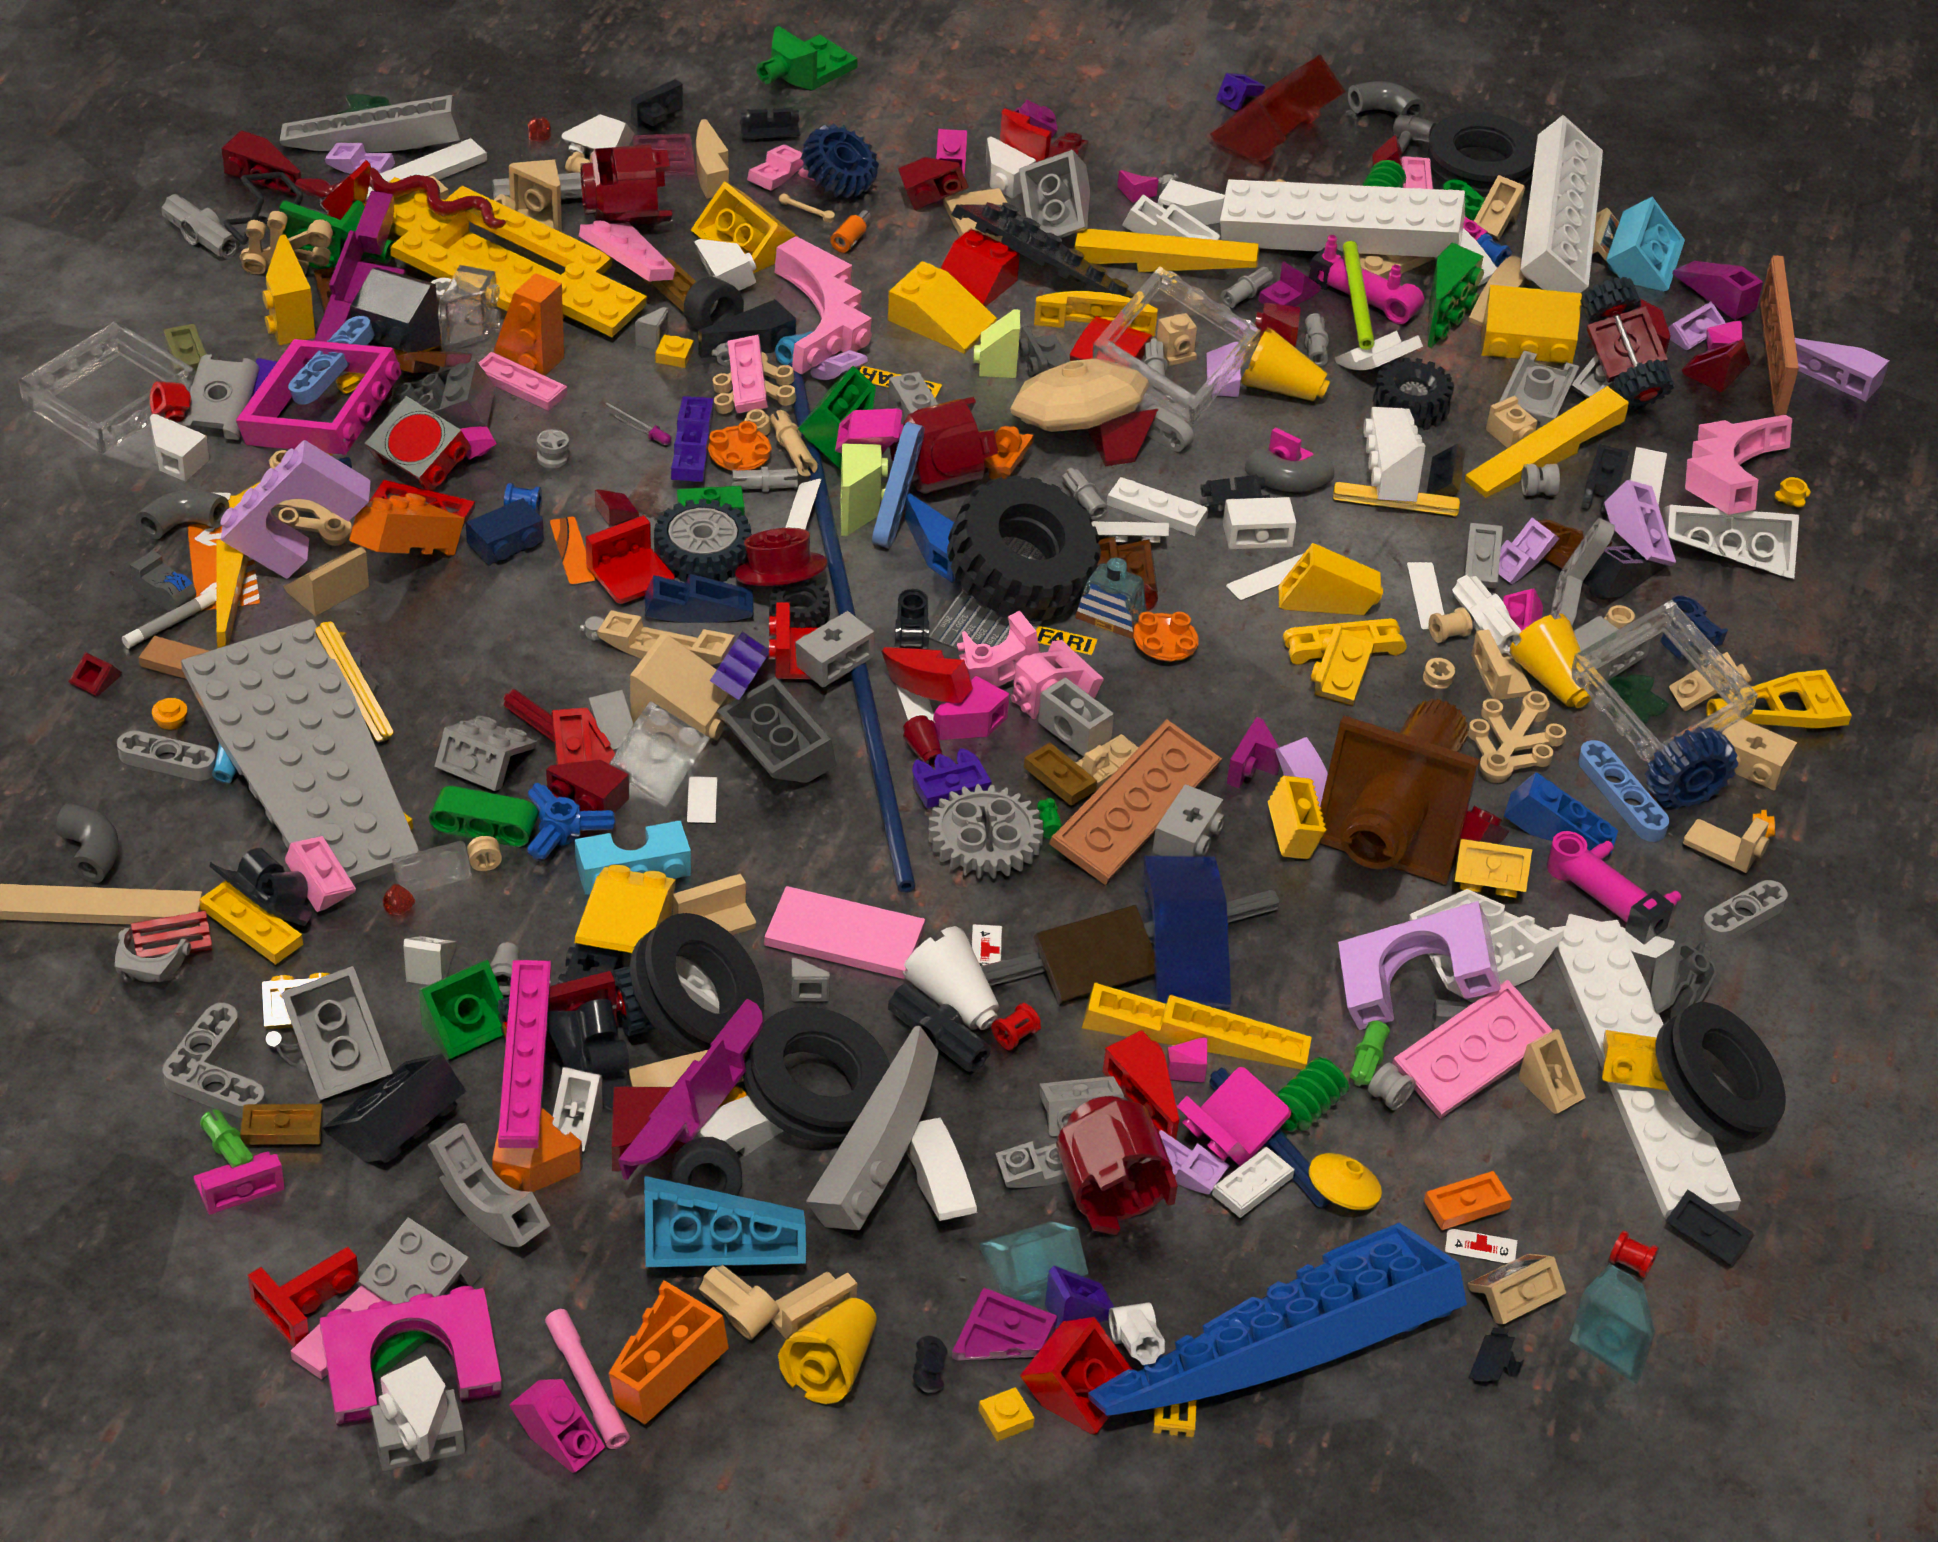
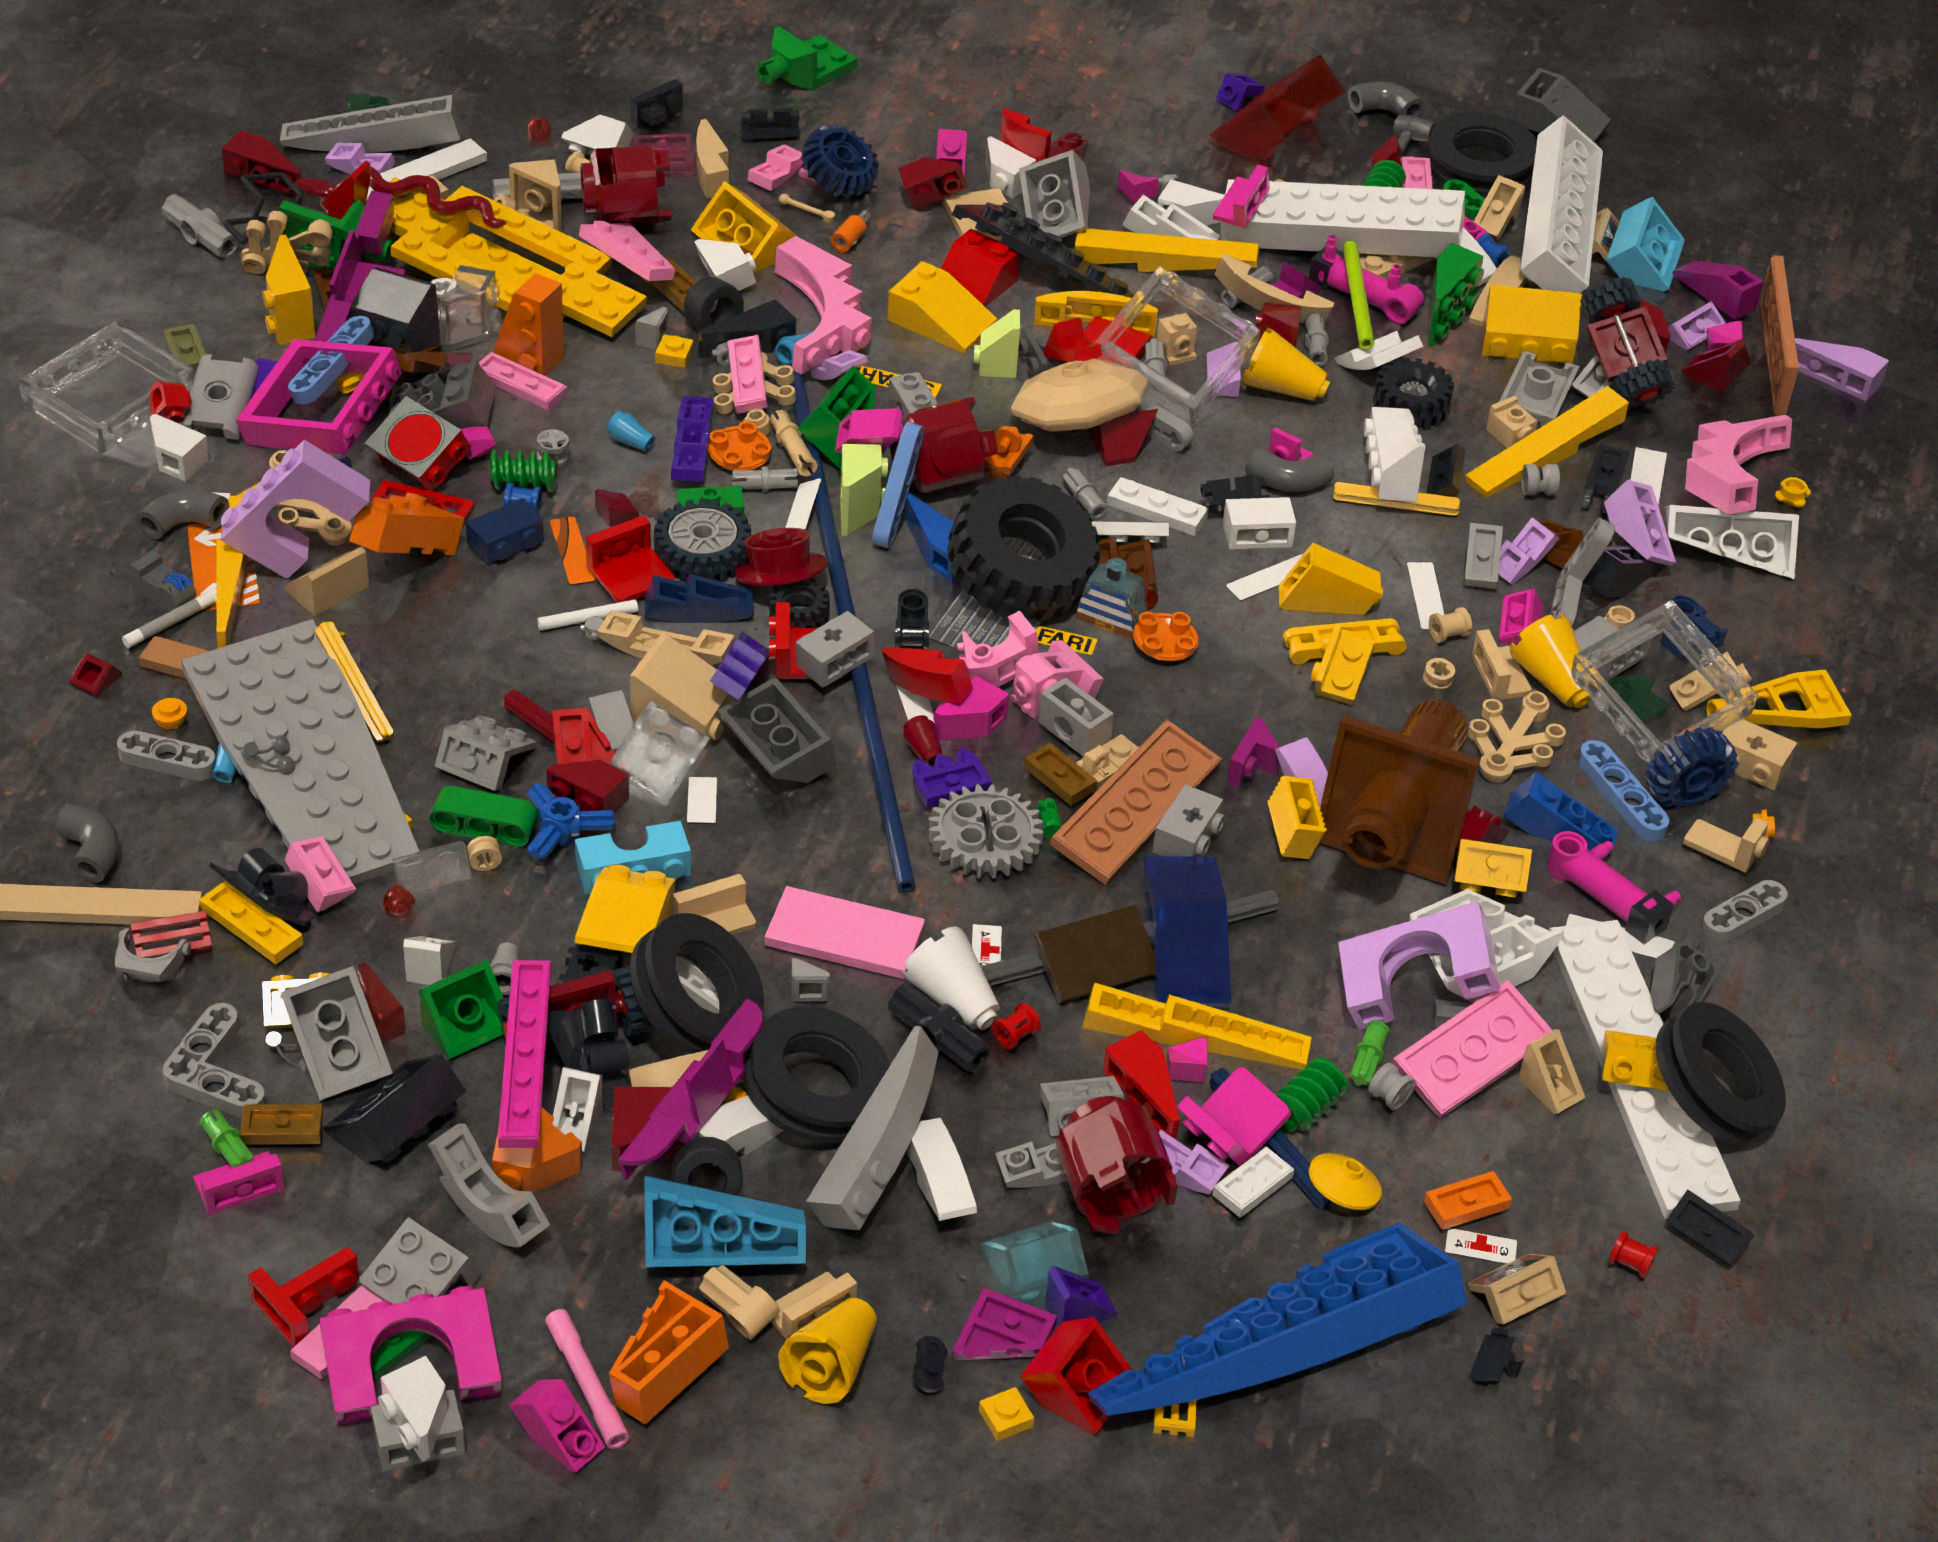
(280, 745): none -> dark grey piece
(384, 1007): none -> clear red slope
(523, 471): none -> green piece
(580, 616): none -> white piece
(628, 430): none -> dark azure cone
(655, 433): piece -> none
(1039, 116): magenta bracket -> none
(1068, 343): none -> red slope
(1137, 1330): white piece -> none
(1234, 277): none -> tan slope
(1244, 198): none -> dark pink panel
(1487, 612): white piece -> none
(1549, 97): none -> dark grey slope
(1615, 1323): clear light blue slope -> none

